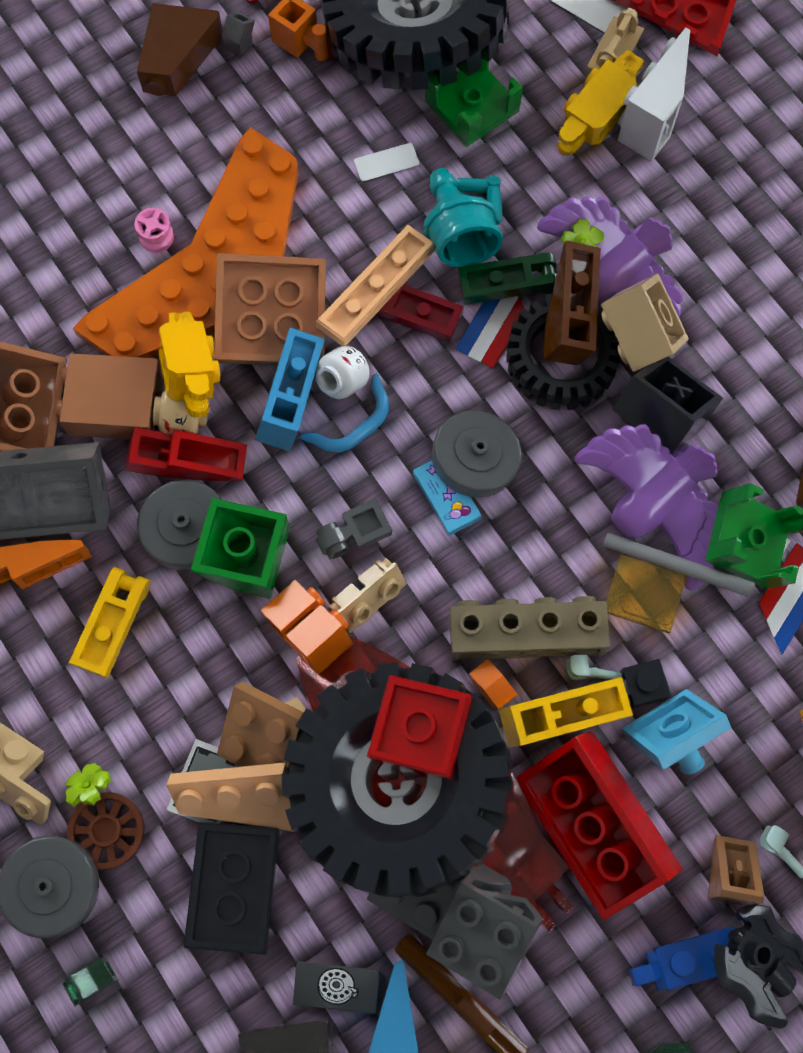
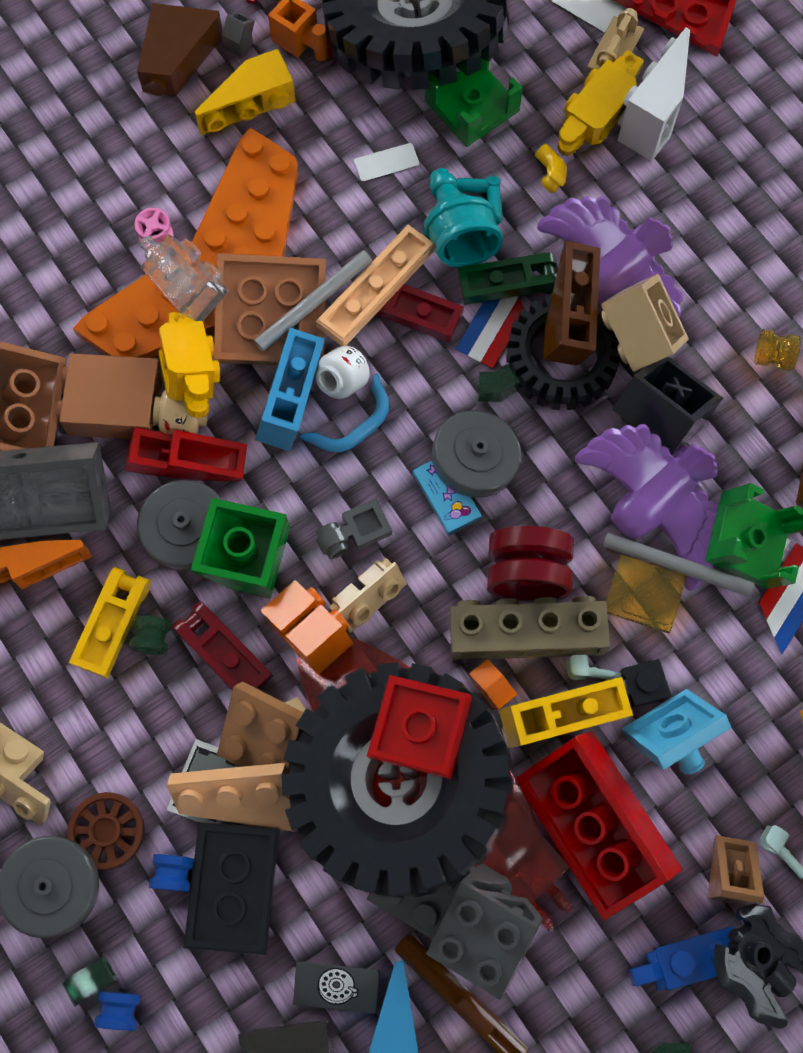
(85, 785): lime plant -> none
(117, 1011): none -> blue wheel
(150, 635): none -> clear green wheel
(171, 873): none -> blue wheel
(182, 276): none -> clear brick
(221, 649): none -> dark red plate
(250, 90): none -> yellow slope
(312, 301): none -> light grey bar
(497, 385): none -> clear green piece
(530, 563): none -> dark red wheel
(555, 168): none -> yellow arm
(583, 234): lime plant -> none
(777, 350): none -> clear yellow wheel

